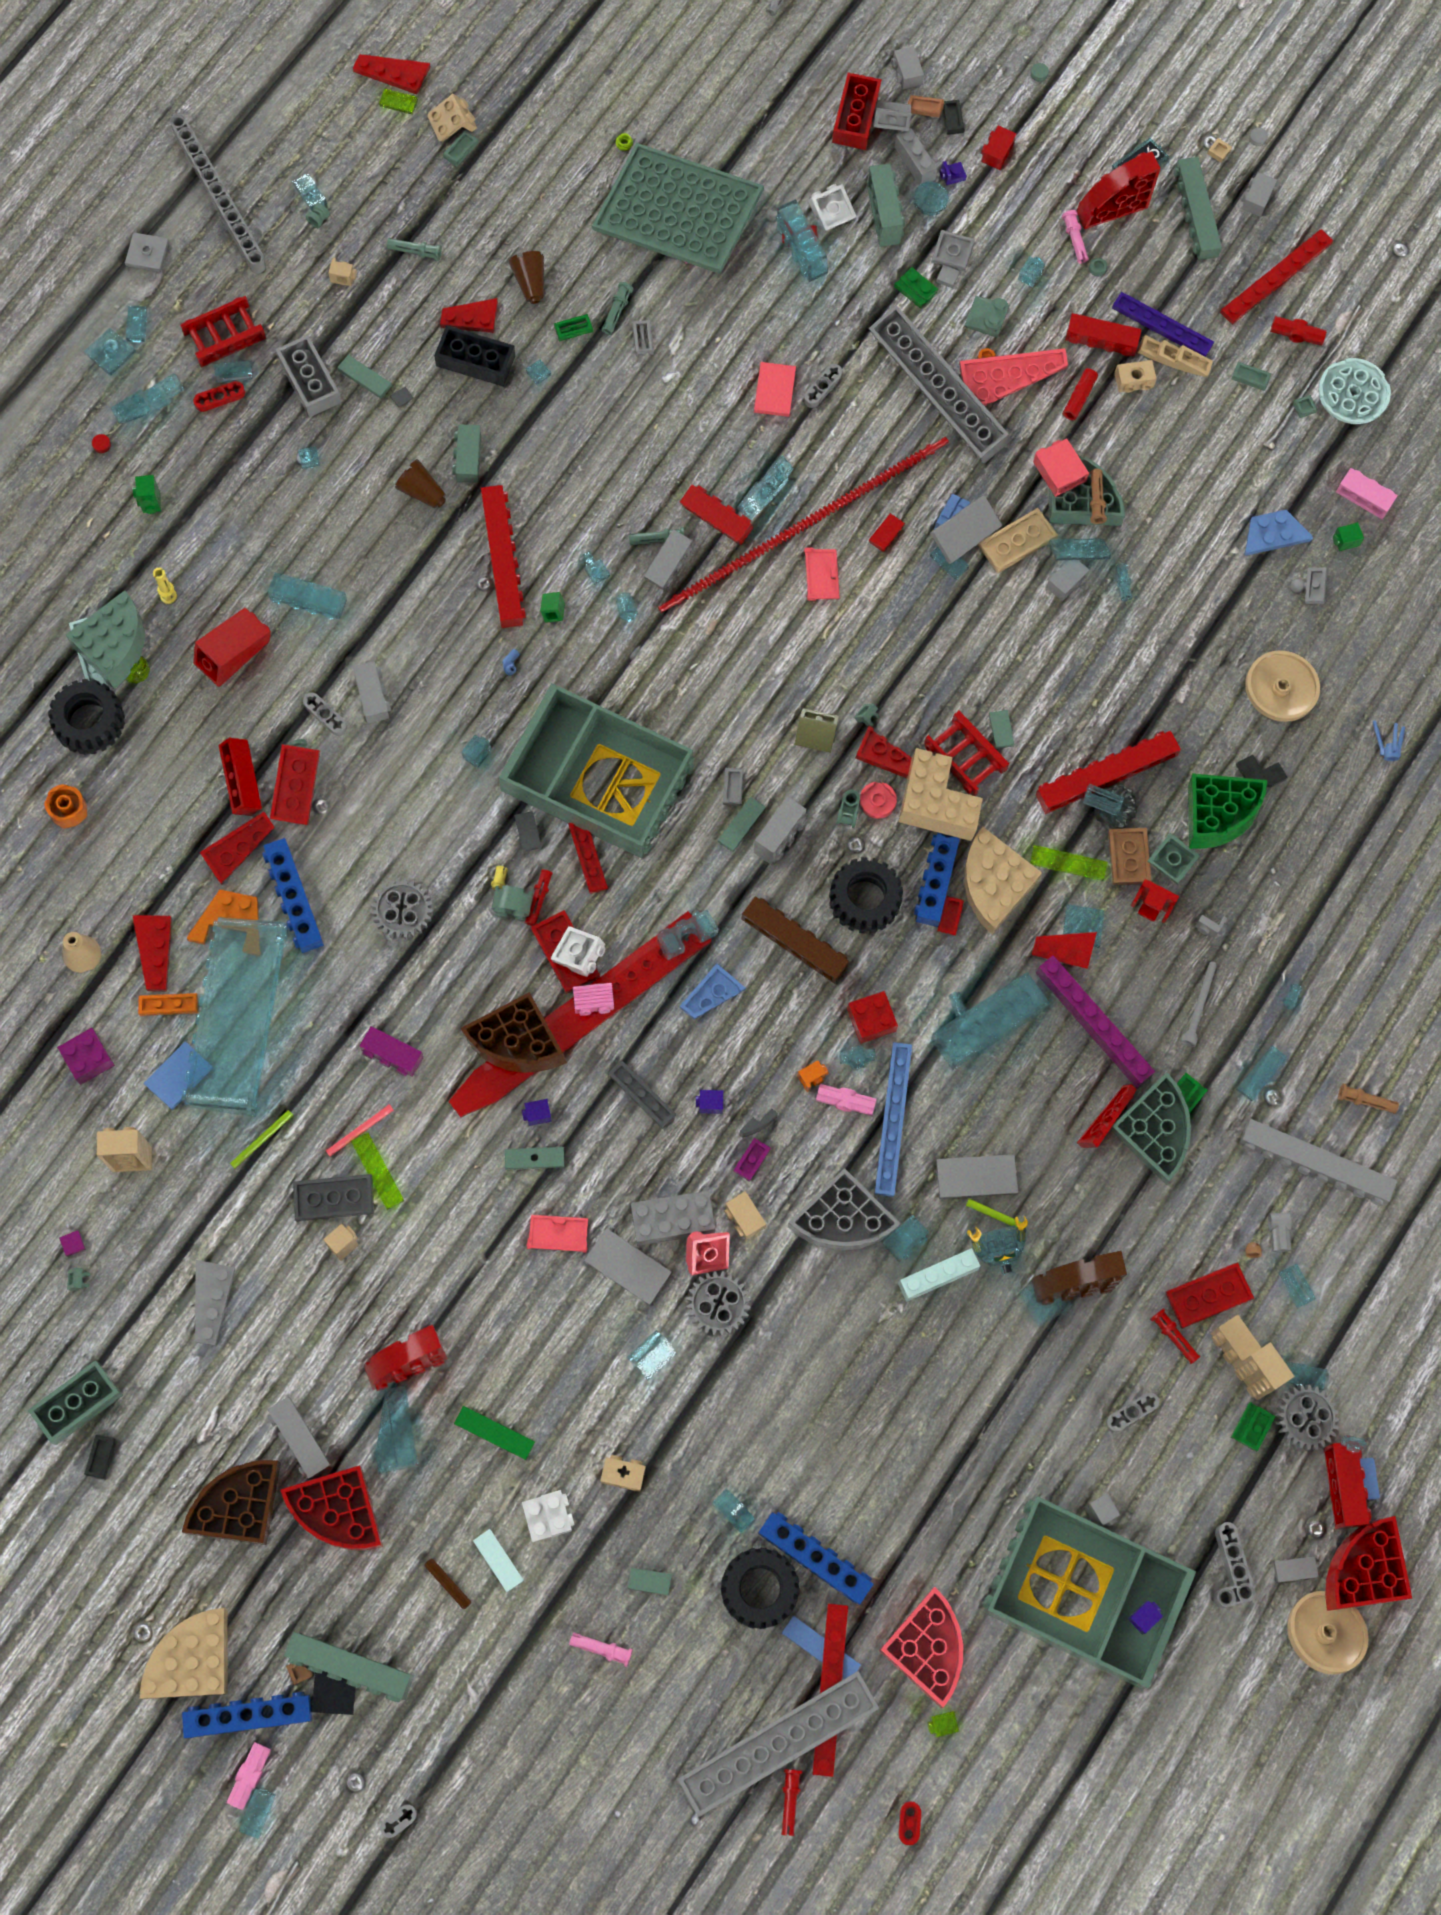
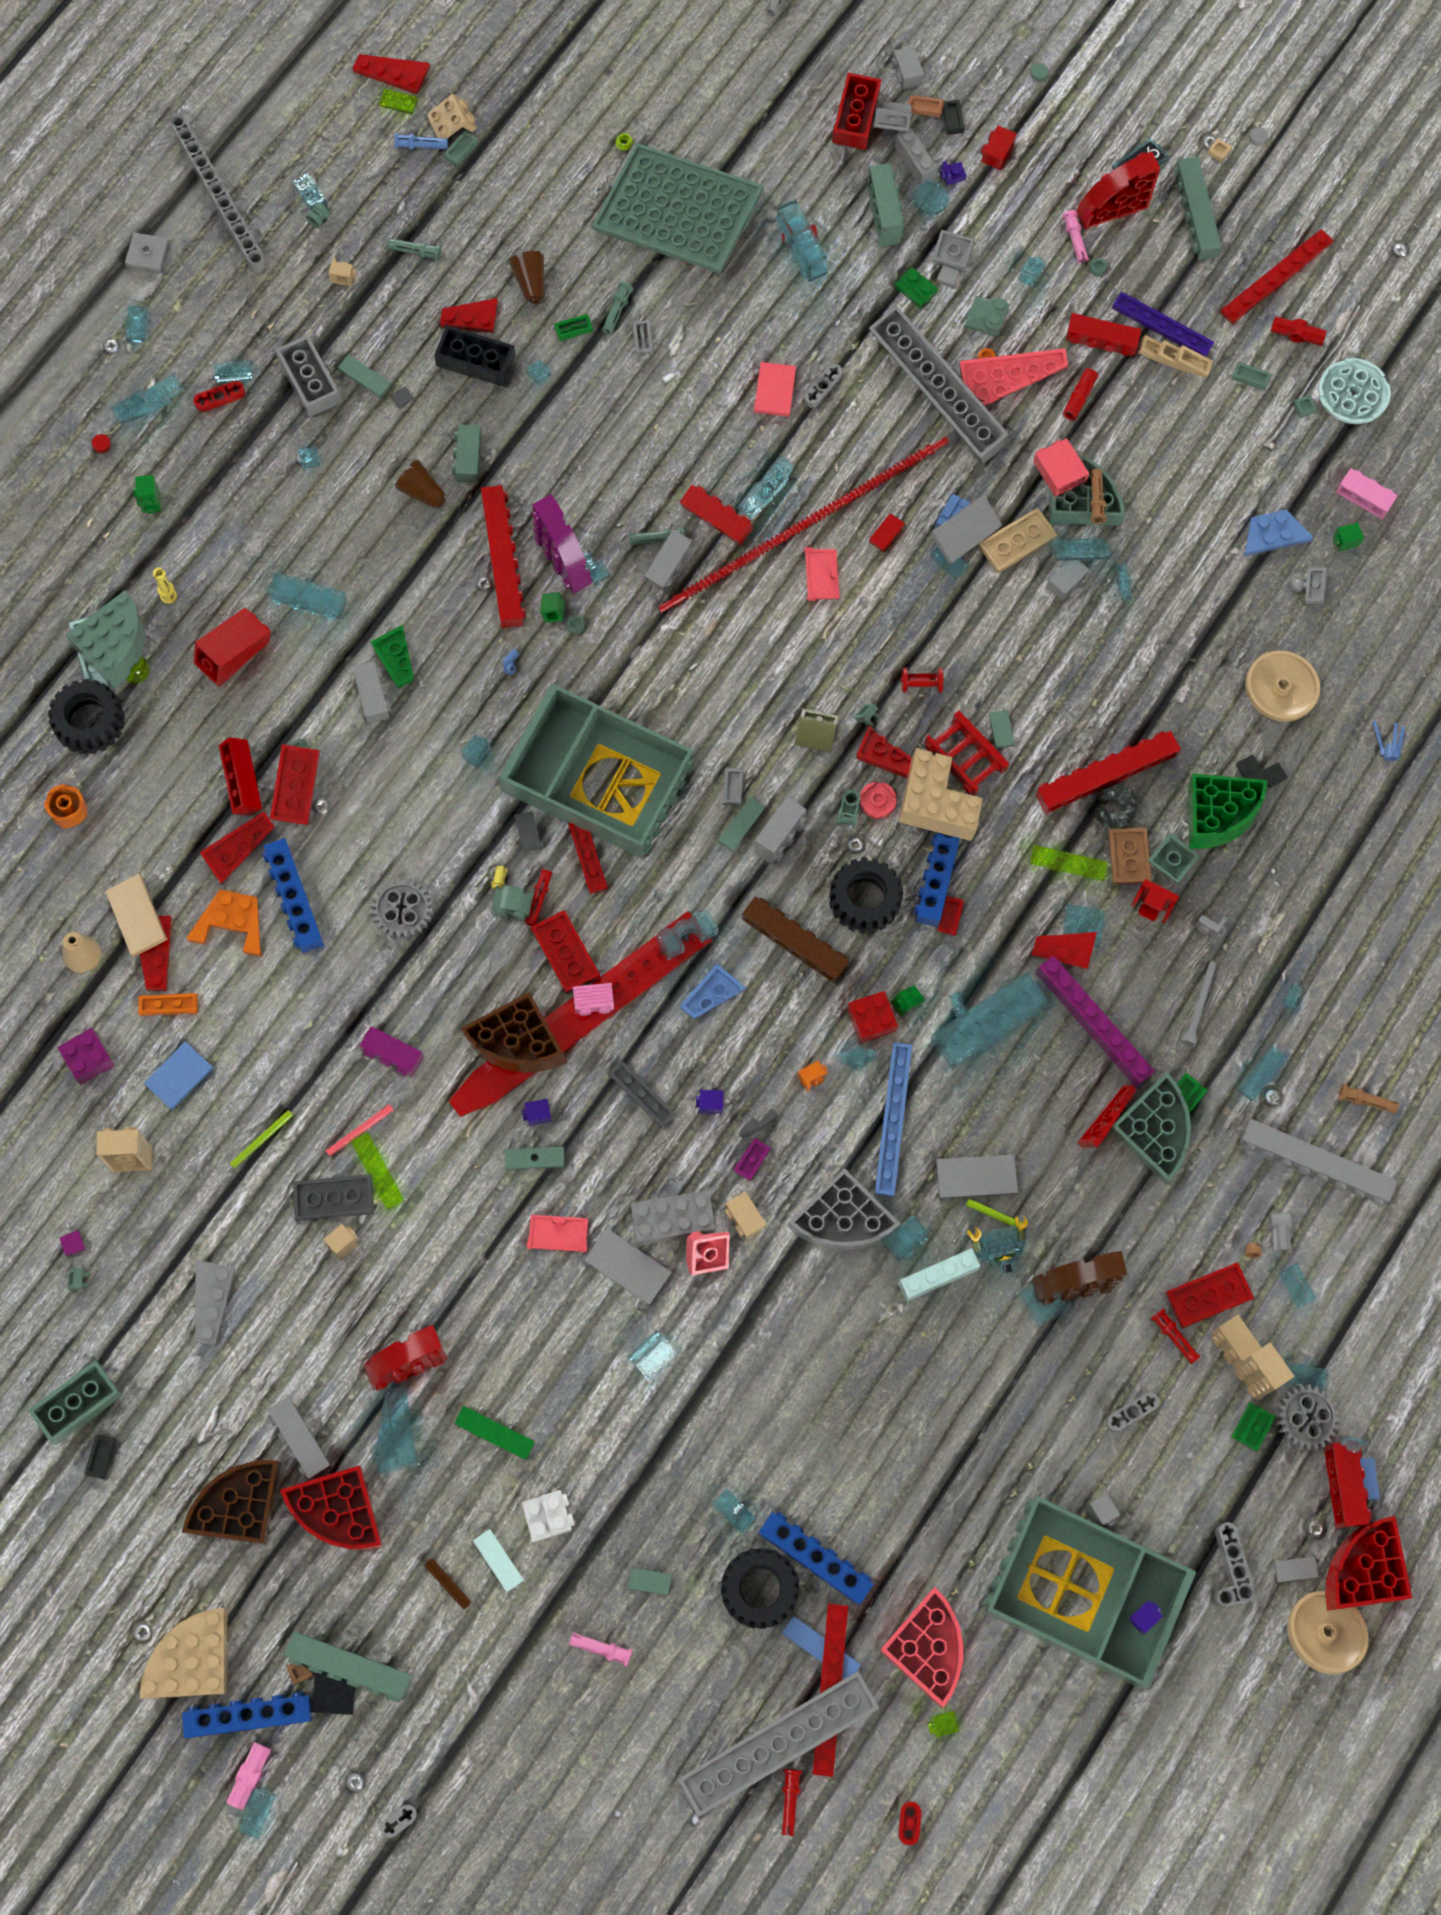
(110, 351): clear light blue plate -> none
(136, 915): none -> tan tile
(228, 346): red fence -> none
(235, 1015): clear light blue windscreen -> none
(322, 705): light grey beam -> none
(394, 655): none -> green wing
(411, 141): none -> medium blue pin
(560, 544): none -> magenta brick
(575, 624): none -> sand green tile
(578, 951): white plate -> none
(626, 606): clear light blue brick -> none
(631, 1482): tan brick -> none
(734, 1310): light grey gear -> none
(832, 207): white plate -> none
(846, 1099): bright pink piece -> none
(907, 1000): none -> green bracket
(922, 680): none -> red hose
(996, 879): tan brick -> none
(1088, 795): clear light blue tile -> none
(1143, 370): tan brick -> none
(1259, 194): light grey brick -> none

